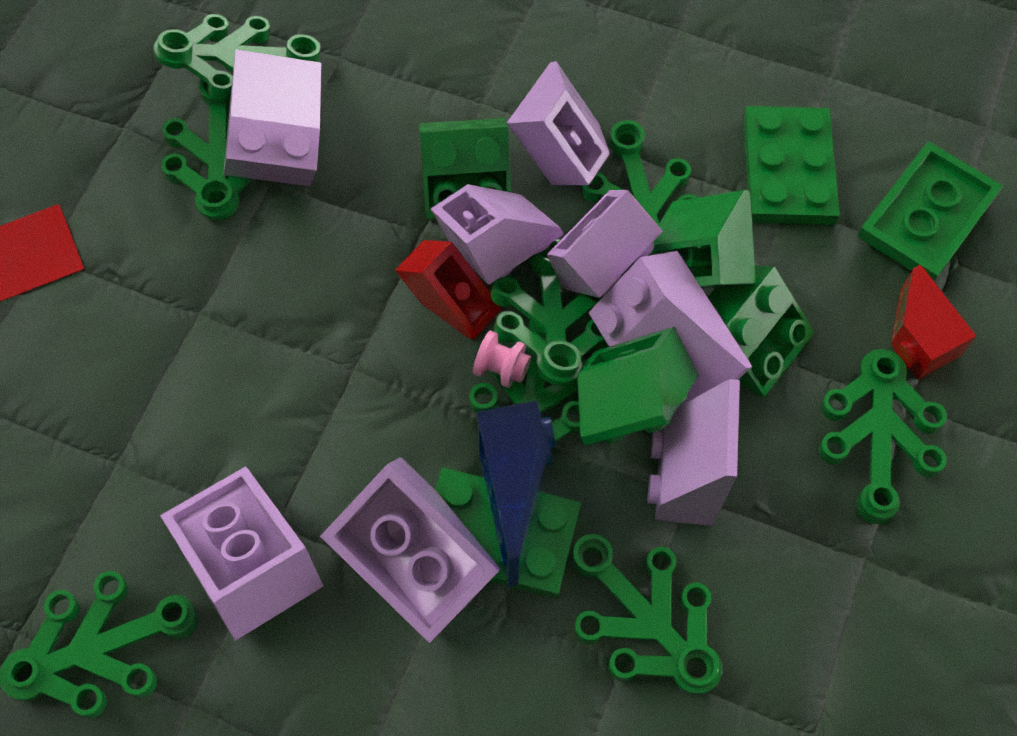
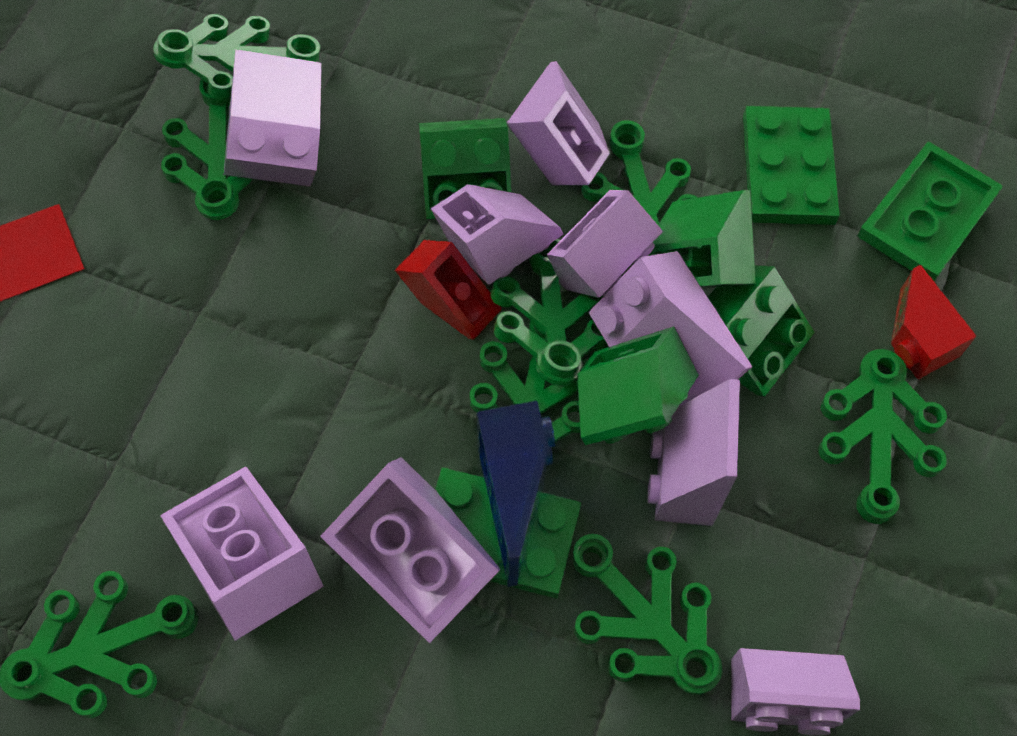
(505, 361): bright pink wheel -> none
(791, 690): none -> lavender slope

